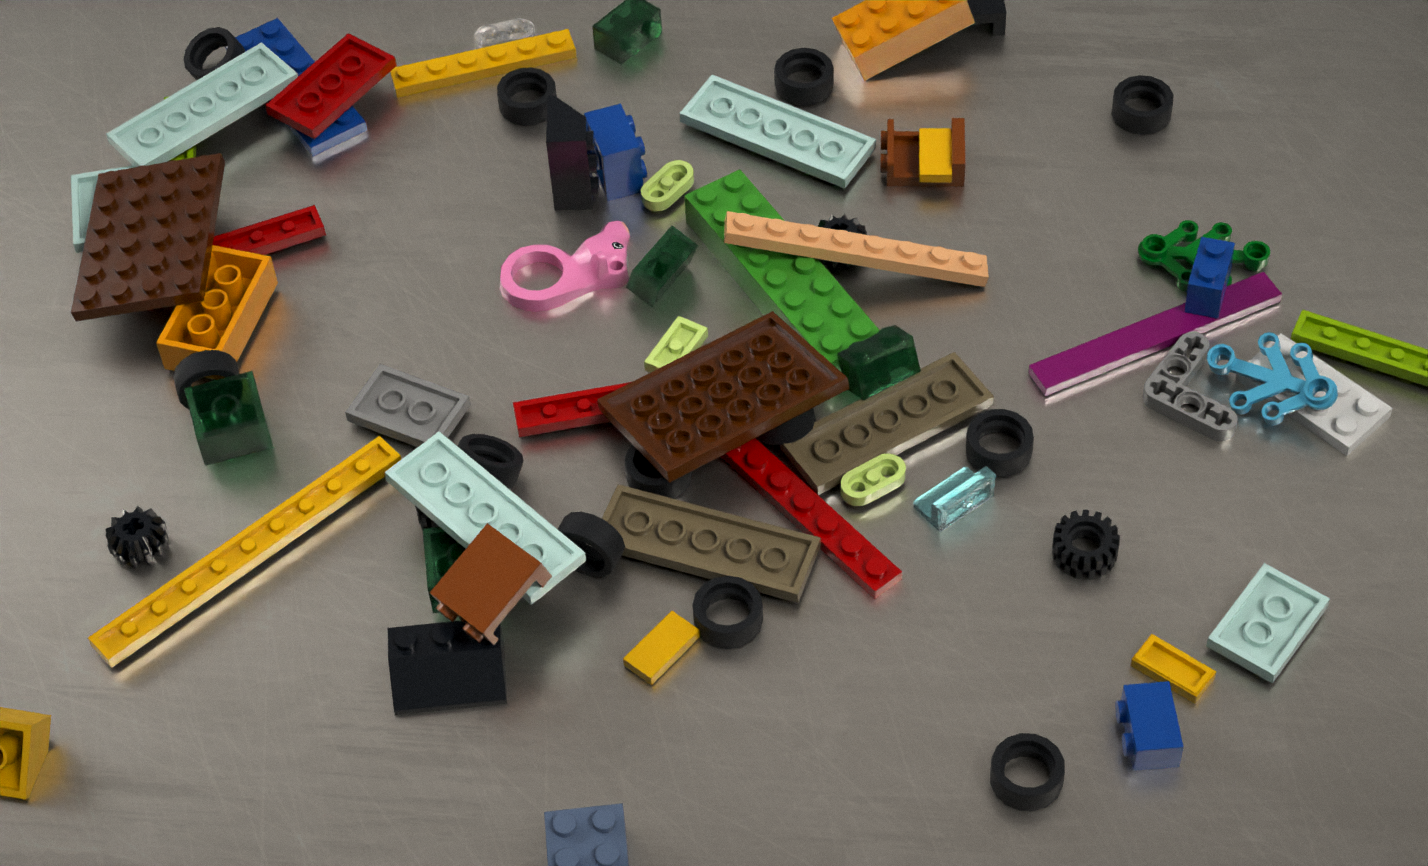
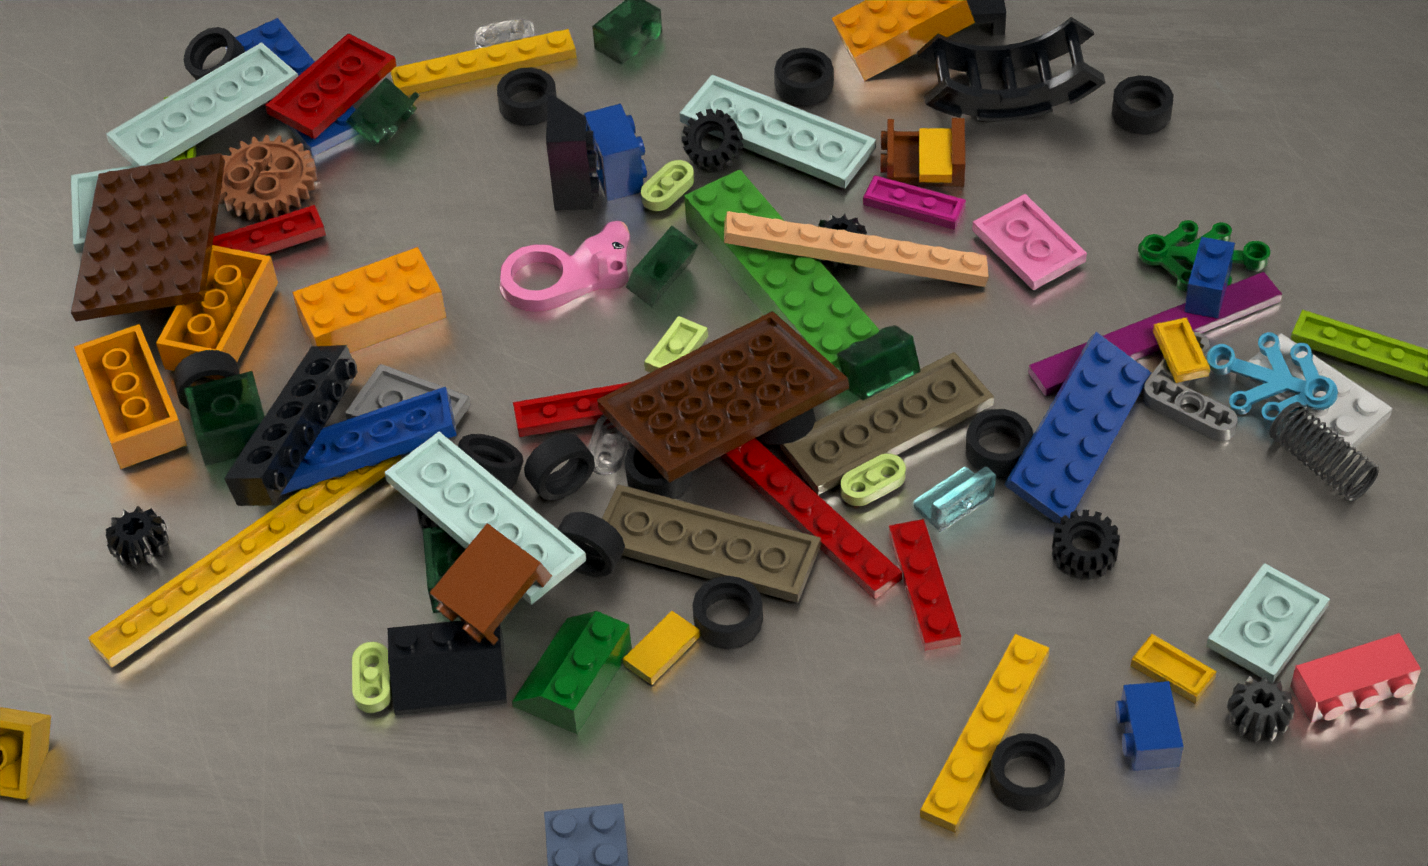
(130, 396): none -> light orange brick
(266, 177): none -> nougat gear
(291, 426): none -> black brick
(371, 302): none -> light orange brick
(371, 680): none -> yellowish green plate
(375, 438): none -> blue plate
(381, 111): none -> clear green bracket
(551, 454): none -> black tyre
(575, 670): none -> green slope
(607, 447): none -> clear plate
(720, 155): none -> black tyre
(914, 202): none -> dark pink tile
(924, 585): none -> red plate
(983, 733): none -> yellow plate
(1012, 102): none -> black fence
(1029, 241): none -> bright pink plate
(1078, 429): none -> blue plate
(1181, 350): none -> yellow tile
(1260, 708): none -> dark grey gear
(1299, 420): none -> dark grey piece
(1355, 678): none -> coral brick

